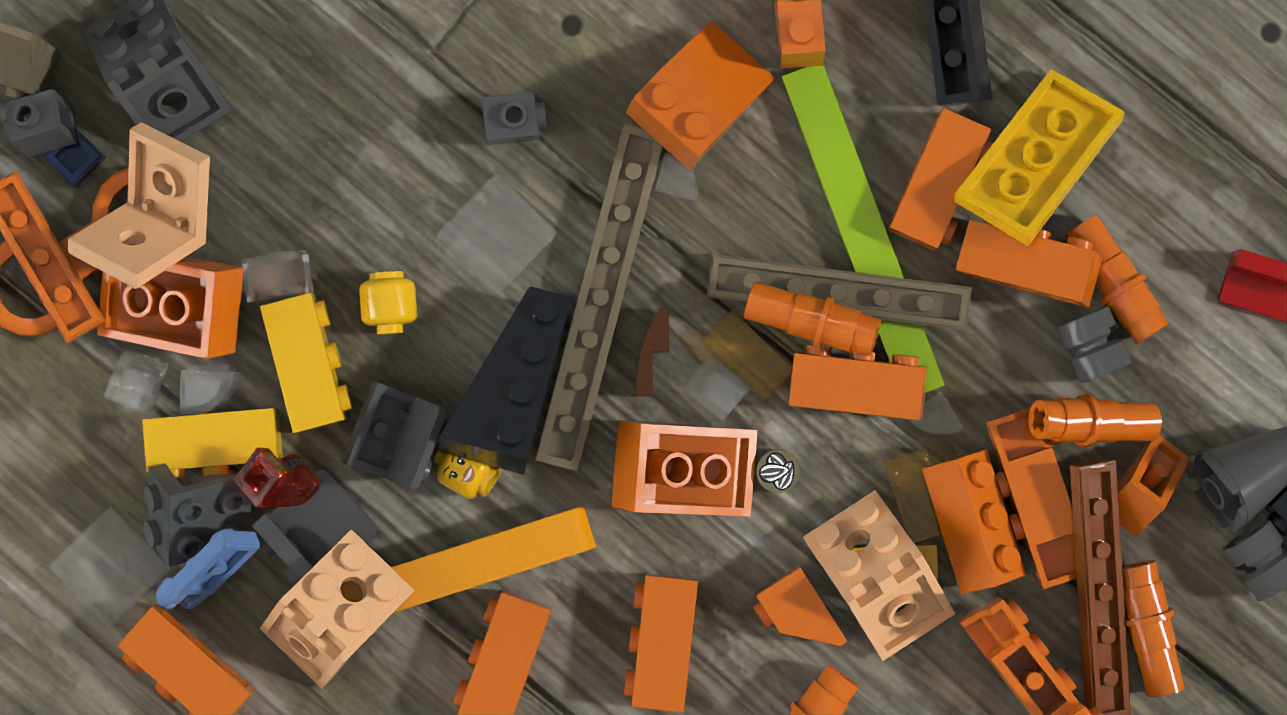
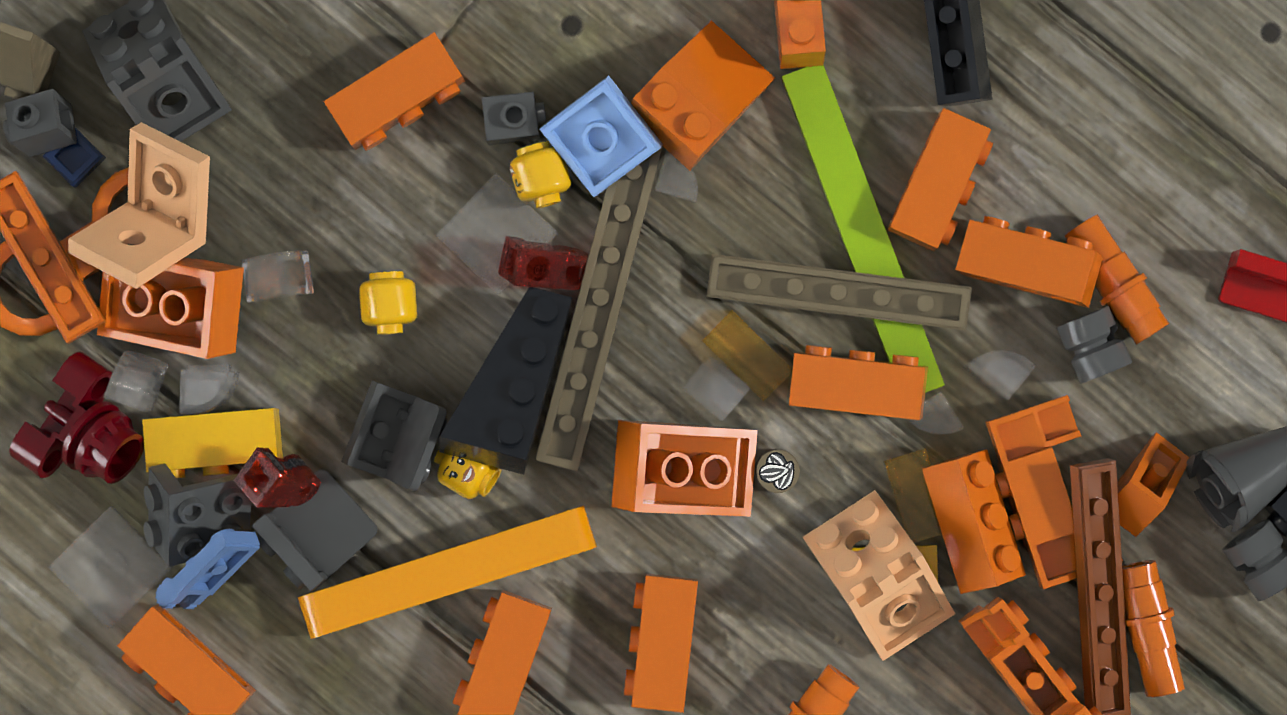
(80, 428): none -> dark red beam
(306, 362): yellow brick -> none
(321, 626): light nougat bracket -> none
(395, 93): none -> orange brick
(540, 174): none -> yellow head
(542, 264): none -> clear red leg
(601, 136): none -> light blue tile
(655, 342): reddish brown slope -> none
(797, 609): orange slope -> none
(813, 319): orange piece -> none
(1000, 371): none -> clear brick
(1039, 157): yellow plate -> none
(1094, 420): orange piece -> none

